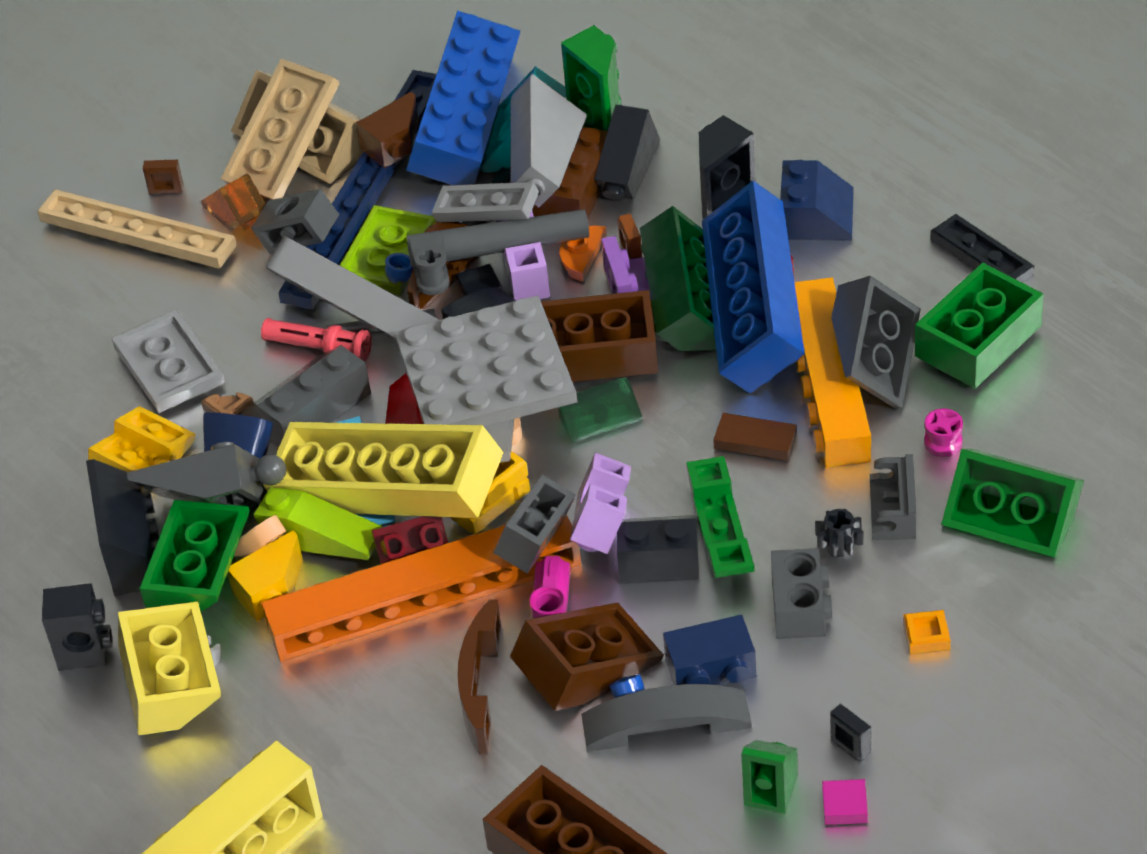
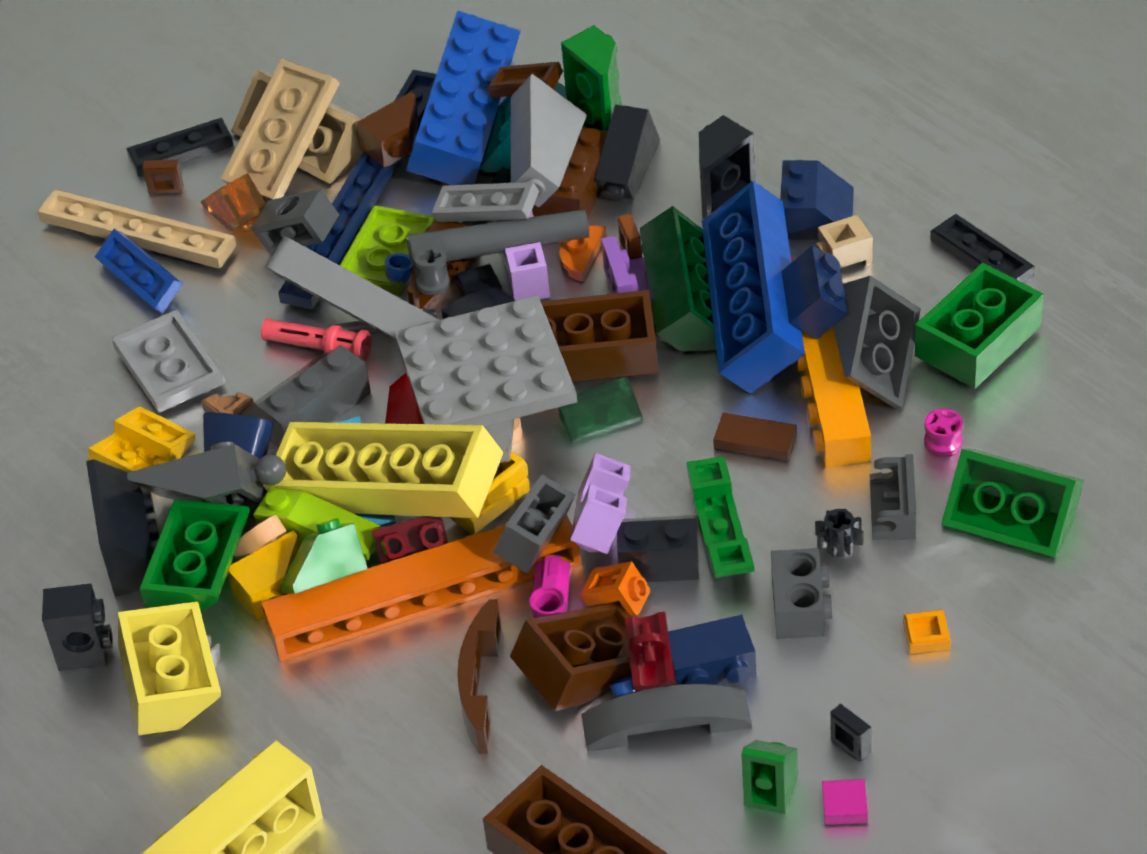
(138, 270): none -> blue plate
(182, 145): none -> black tile
(325, 557): none -> slope
(510, 78): none -> reddish brown tile
(616, 583): none -> orange bracket
(650, 651): none -> dark red hips
(814, 292): none -> dark blue brick
(846, 240): none -> tan brick

